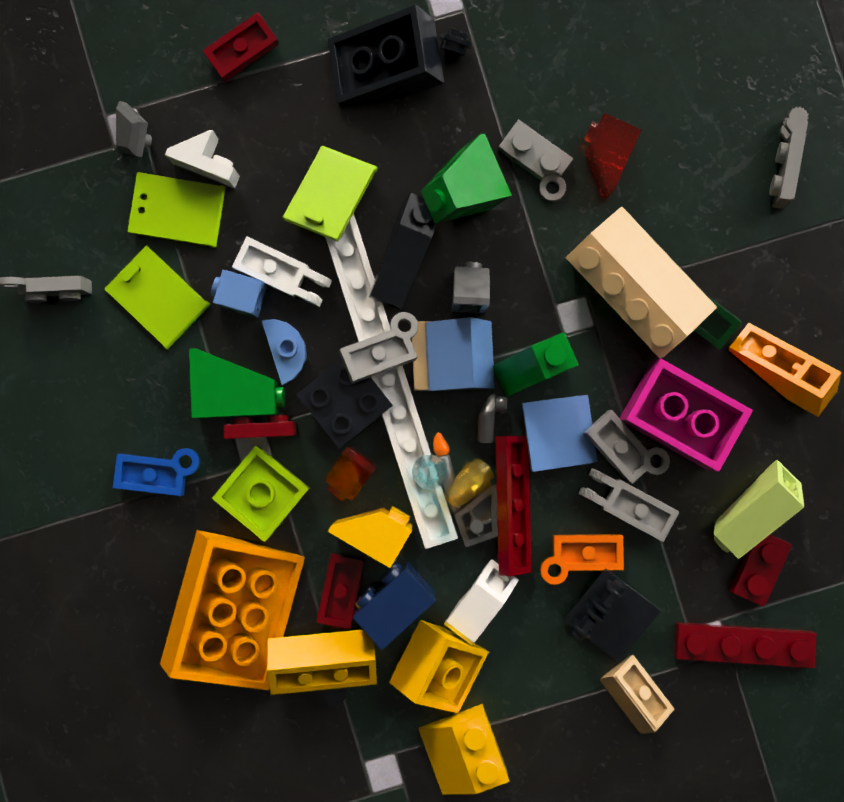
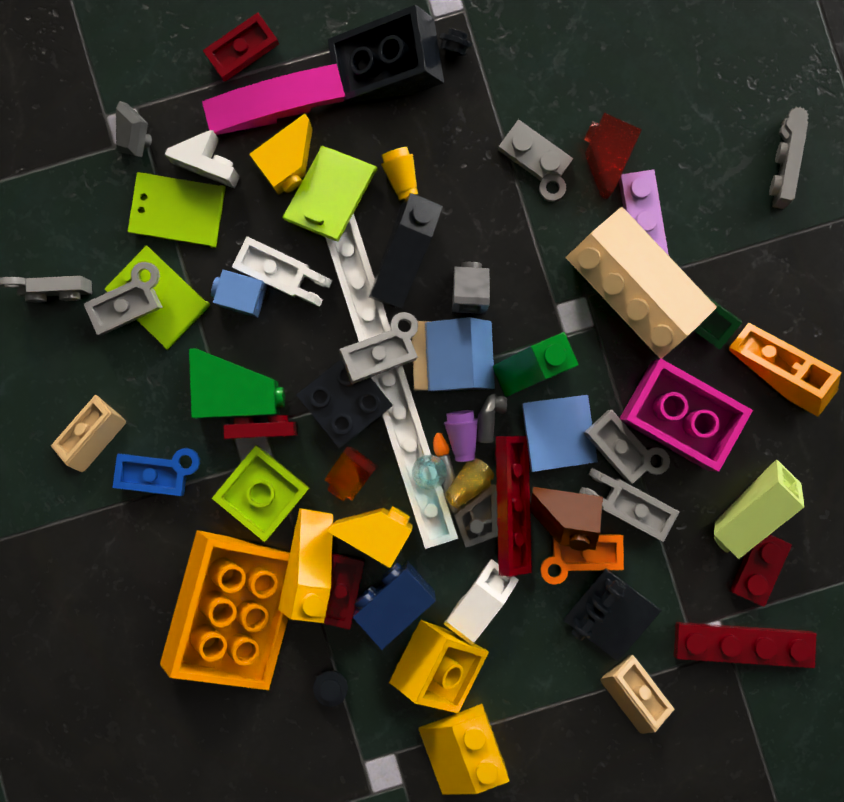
(88, 434): none -> tan slope
(125, 302): none -> light grey hinge
(273, 99): none -> dark pink slope
(285, 155): none -> yellow slope
(286, 348): medium blue plate -> none
(308, 568): none -> yellow slope
(321, 662): yellow brick -> none
(400, 171): none -> yellow cone
(462, 434): none -> medium lavender cone
(466, 183): slope -> none
(568, 516): none -> reddish brown slope
(642, 202): none -> lavender plate

